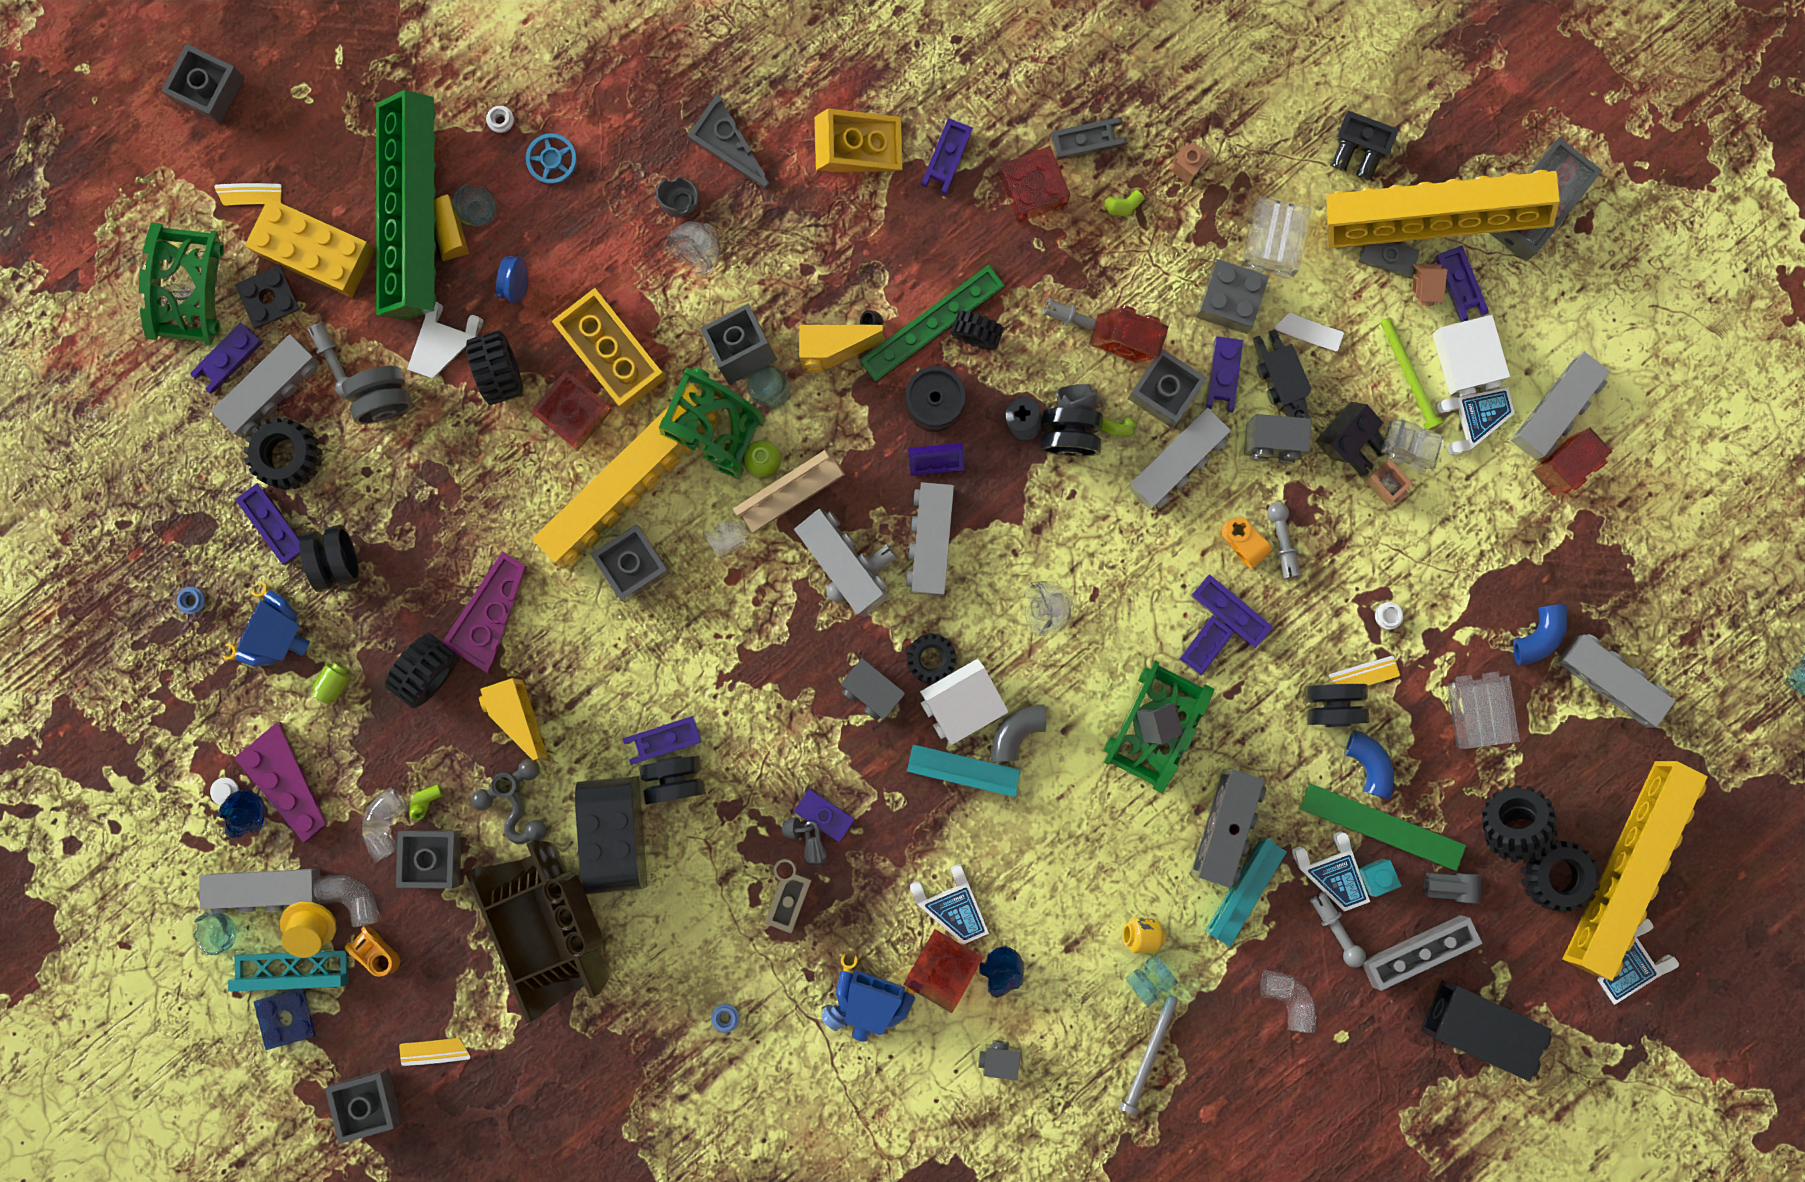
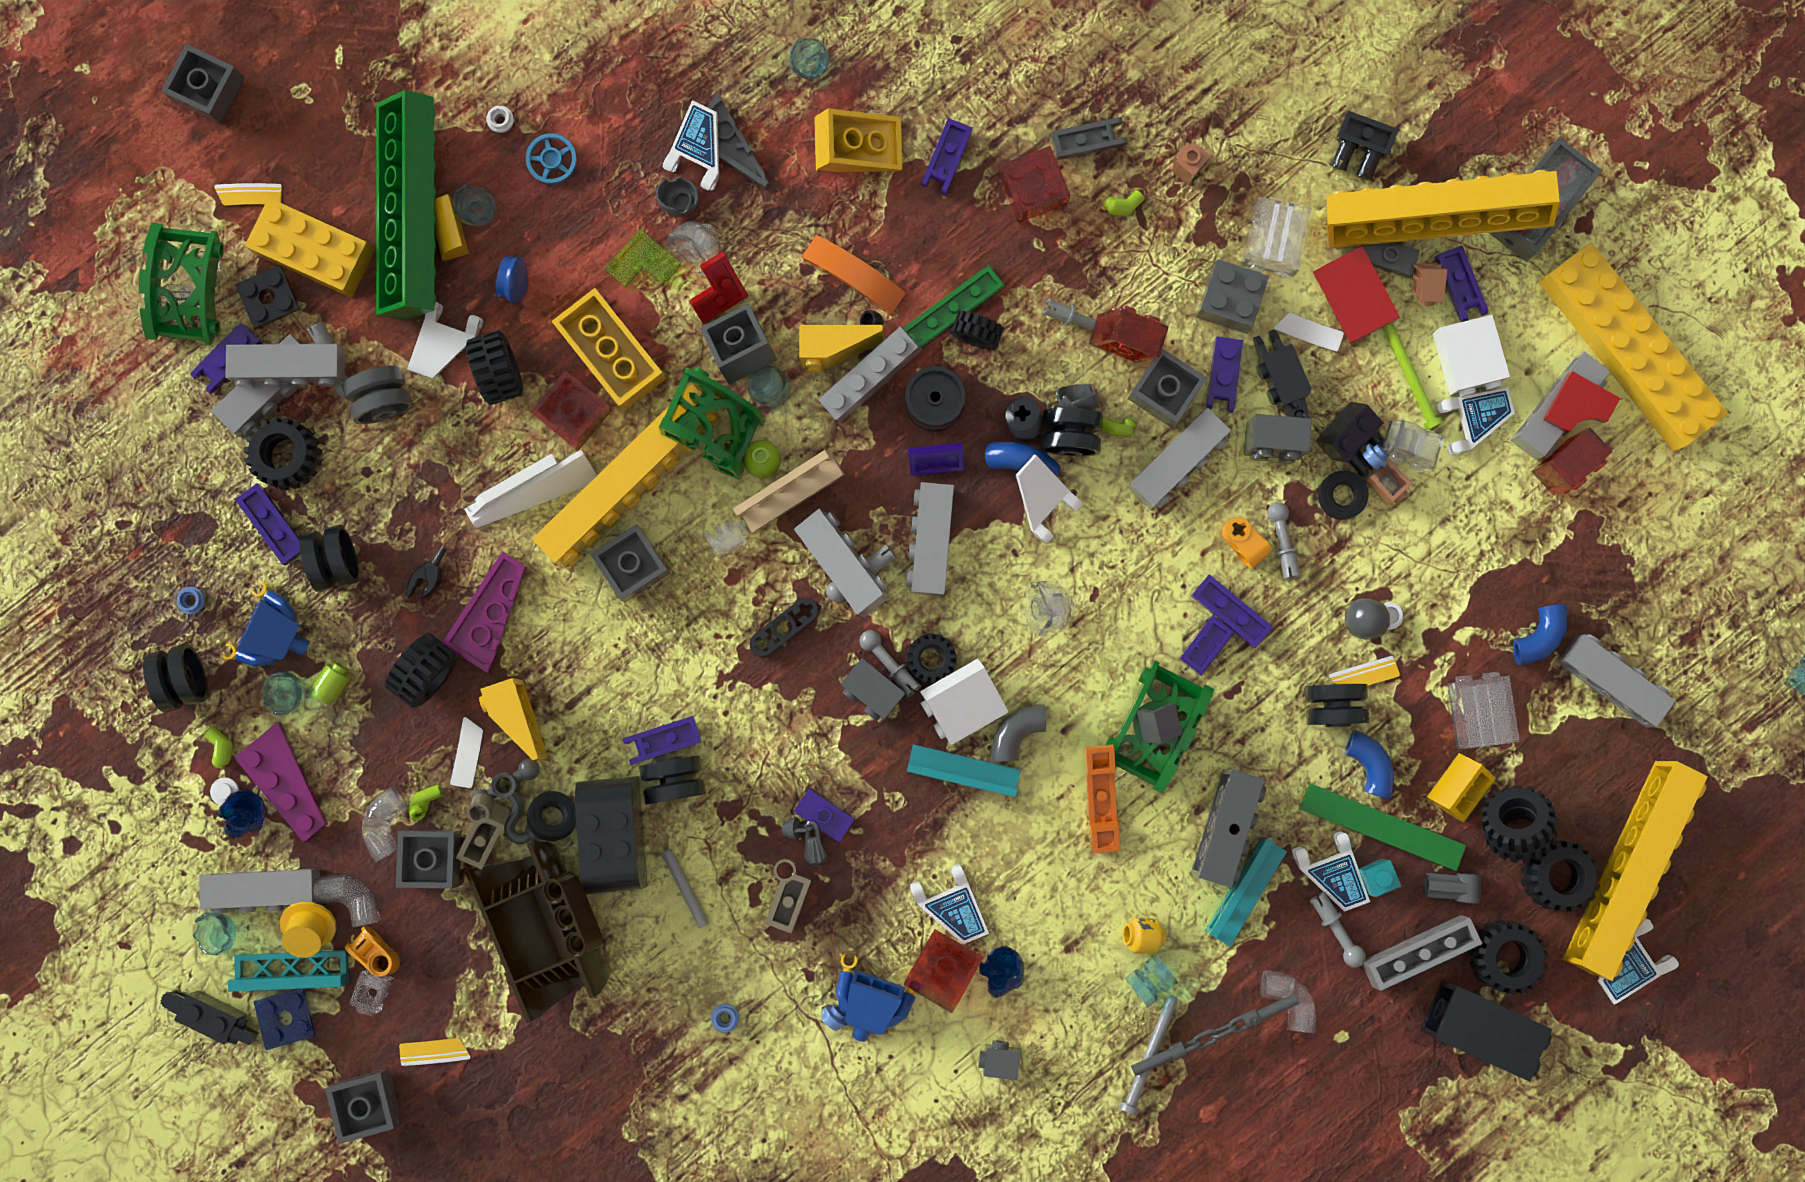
(175, 678): none -> black wheel
(209, 1017): none -> black hinge
(222, 748): none -> lime arm
(283, 693): none -> clear light blue hair
(285, 364): none -> light grey brick
(361, 998): none -> clear brick
(430, 573): none -> black hand
(467, 754): none -> white sticker
(484, 830): none -> dark tan hinge
(532, 487): none -> white wedge
(543, 830): none -> black tyre
(639, 254): none -> clear neon green tile
(685, 888): none -> light grey bar
(697, 142): none -> flag
(724, 291): none -> red tile
(784, 616): none -> black beam
(808, 58): none -> clear light blue hair
(854, 273): none -> orange slope
(870, 374): none -> light grey brick
(871, 642): none -> light grey pin
(1015, 455): none -> blue cylinder
(1041, 494): none -> white flag
(1102, 798): none -> orange slope
(1250, 1019): none -> dark grey piece
(1356, 294): none -> red tile
(1359, 489): none -> black tyre
(1367, 619): none -> dark grey hair
(1375, 456): none -> medium blue plate
(1461, 787): none -> yellow brick
(1529, 965): none -> black tyre
(1580, 401): none -> red tile
(1633, 347): none -> yellow brick

